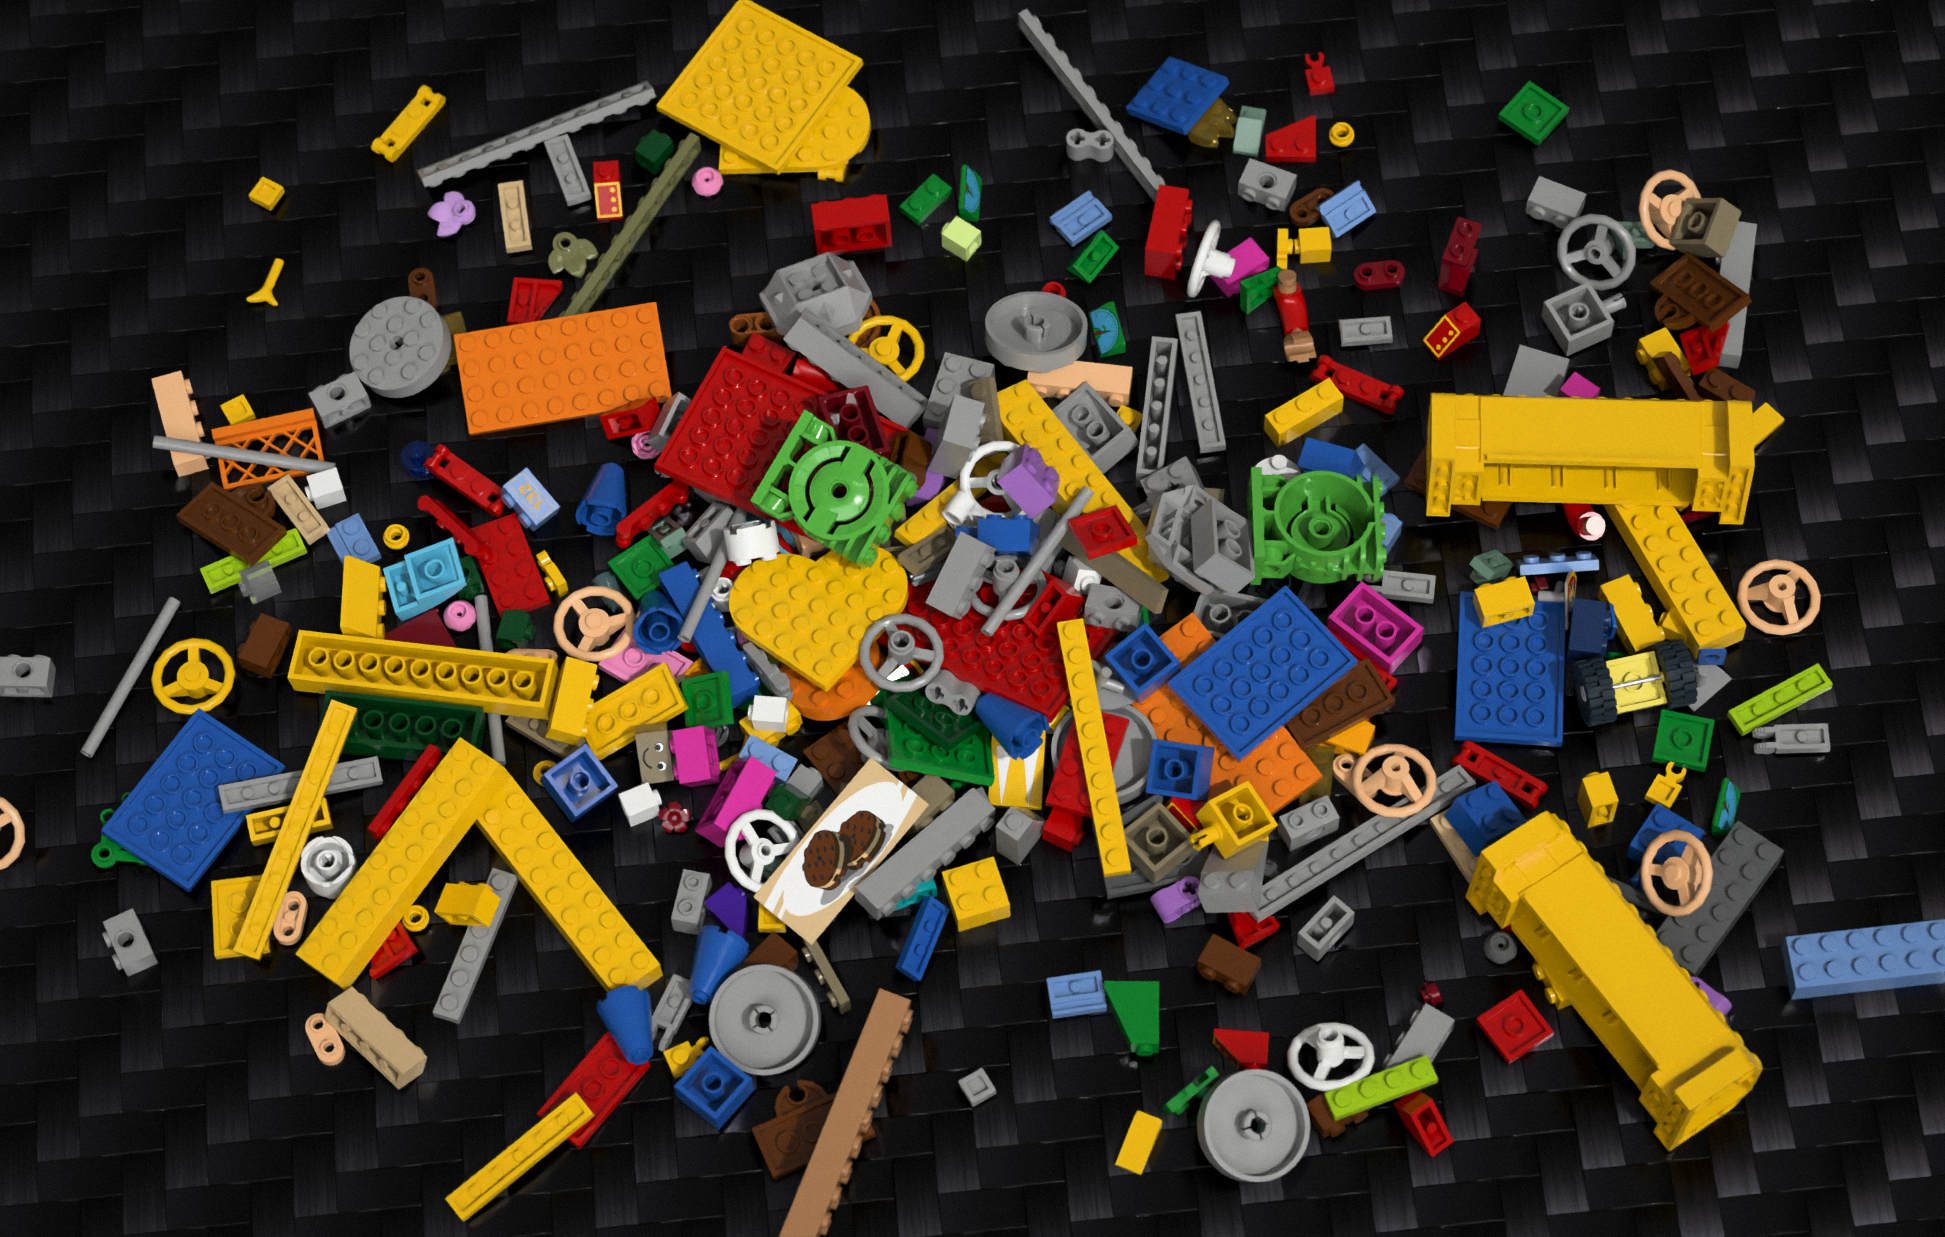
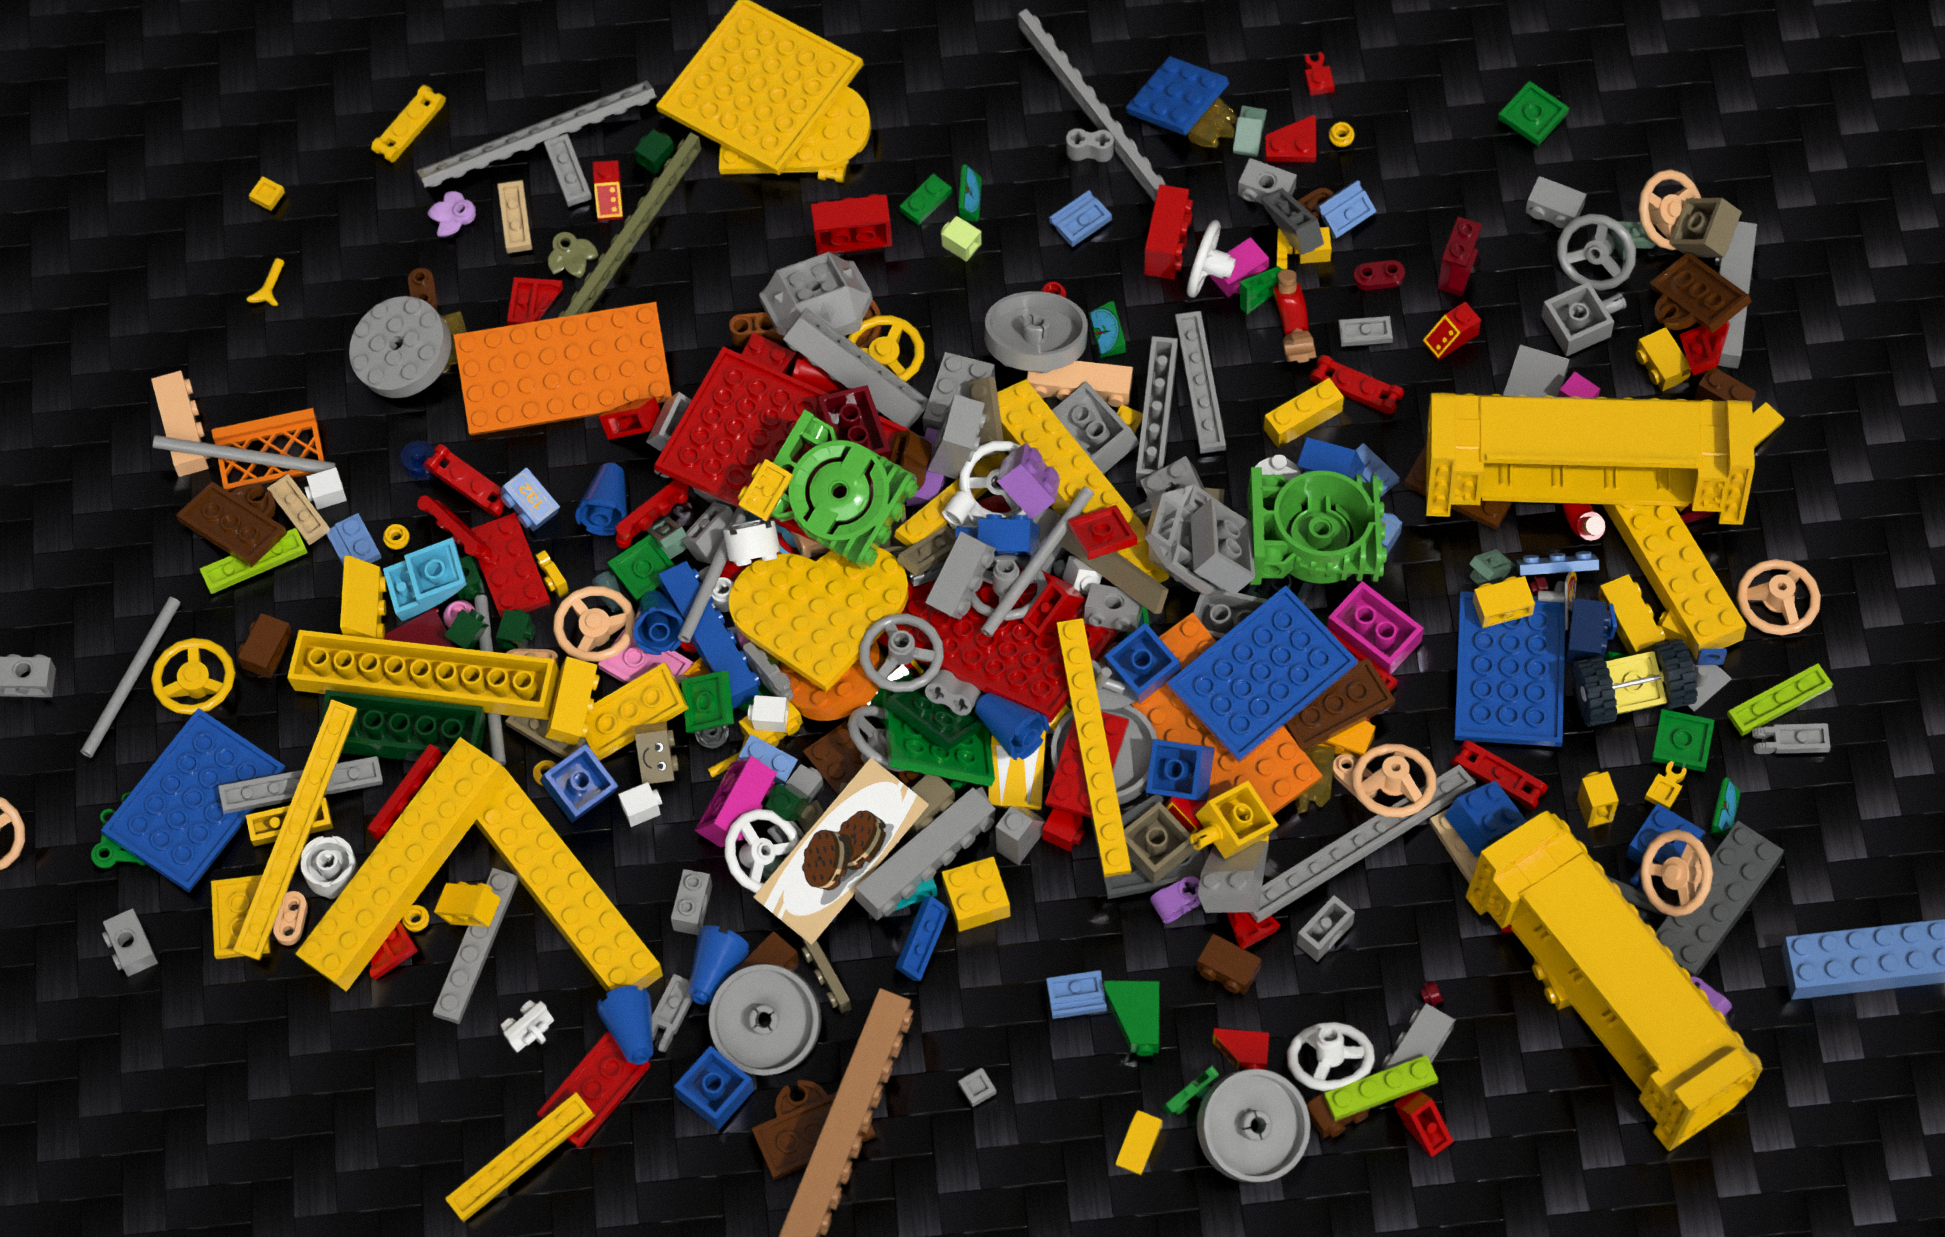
(238, 410): yellow plate -> none
(259, 582): clear brick -> none
(323, 1038): light nougat plate -> none
(334, 411): light grey brick -> none
(375, 1037): tan brick -> none
(467, 629): none -> dark green brick
(528, 1028): none -> white hips
(638, 446): bright pink plate -> none
(674, 818): dark red plant -> none
(684, 1056): yellow plate -> none
(696, 756): dark pink brick -> none
(707, 188): bright pink plate -> none
(729, 909): dark purple slope -> none
(765, 489): none -> yellow bracket
(769, 922): yellow plate -> none
(1093, 256): green slope -> none
(1294, 221): none -> dark grey slope
(1308, 823): light grey brick -> none
(1405, 586): light grey hinge -> none
(1497, 954): dark grey plate -> none
(1514, 1026): red plate -> none
(1677, 380): reddish brown plate -> none

